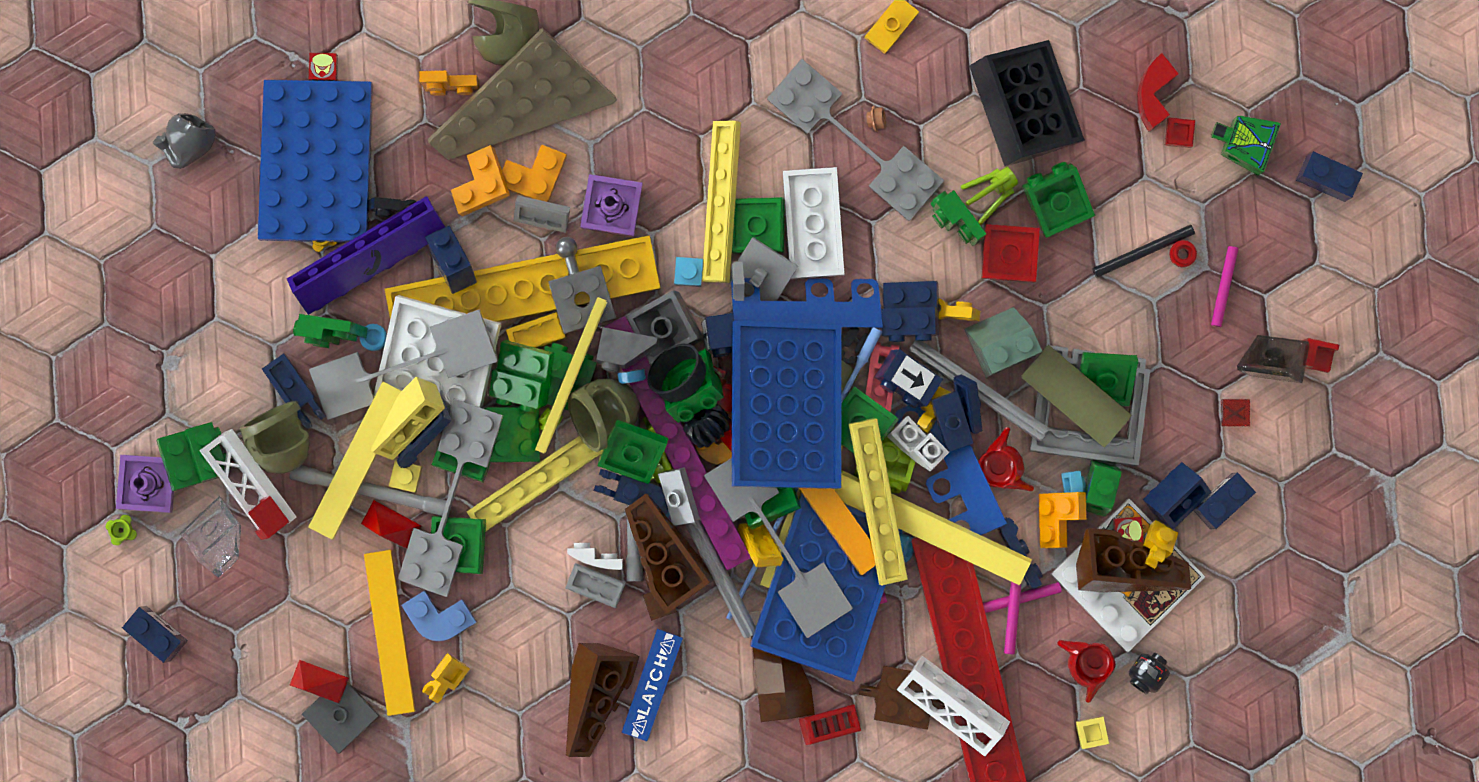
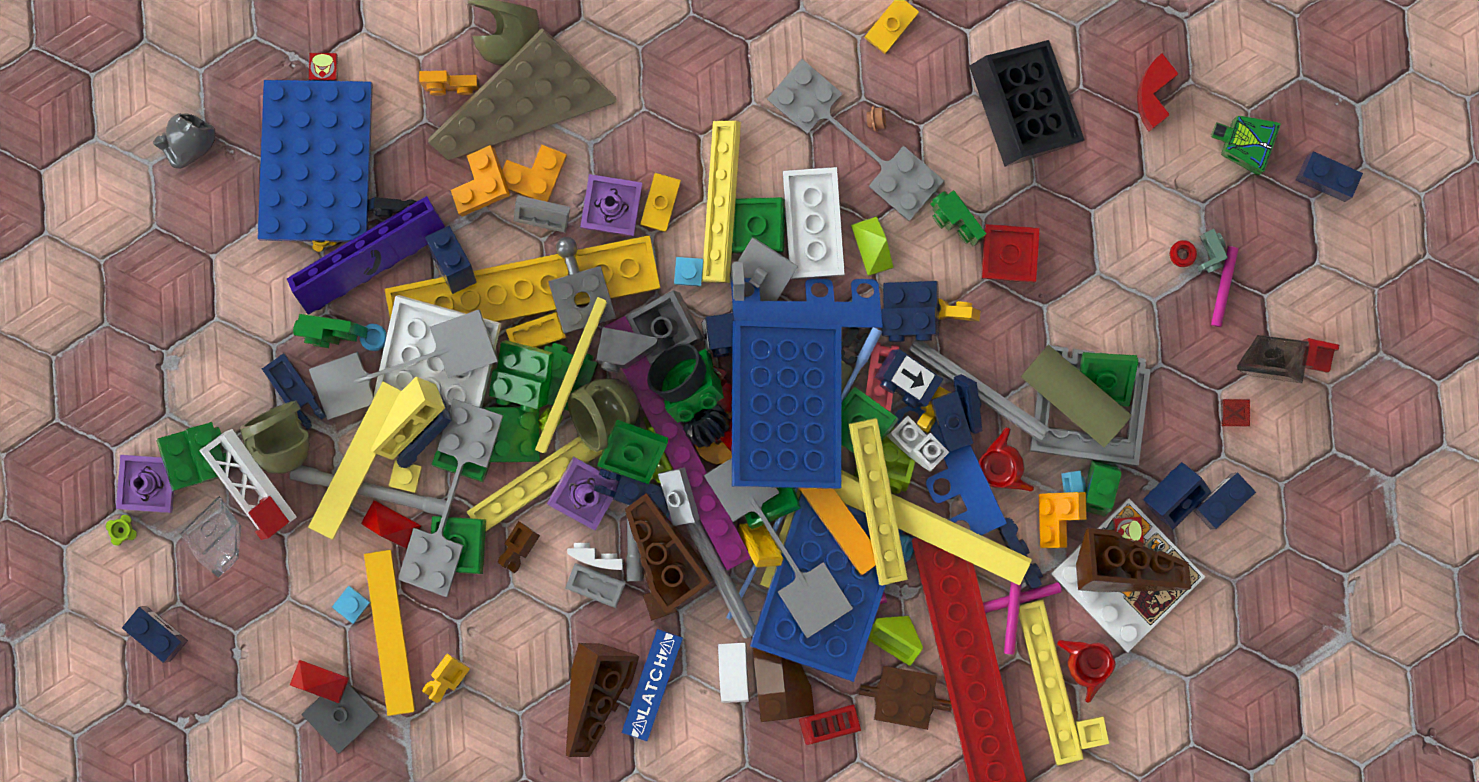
(351, 604): none -> medium azure plate
(438, 625): medium blue plate -> none
(519, 544): none -> reddish brown plate
(592, 503): none -> medium lavender plate
(631, 376): dark azure tile -> none
(660, 202): none -> yellow plate
(733, 672): none -> white slope
(872, 246): none -> lime slope
(897, 637): none -> lime slope
(957, 702): white fence -> none
(1002, 181): lime plant -> none
(1002, 341): sand green slope -> none
(1050, 682): none -> light yellow tile
(1058, 198): green plate -> none
(1143, 251): black bar -> none
(1149, 673): black head -> none
(1160, 541): yellow plate -> none
(1180, 132): red tile -> none
(1215, 247): none -> sand green bracket

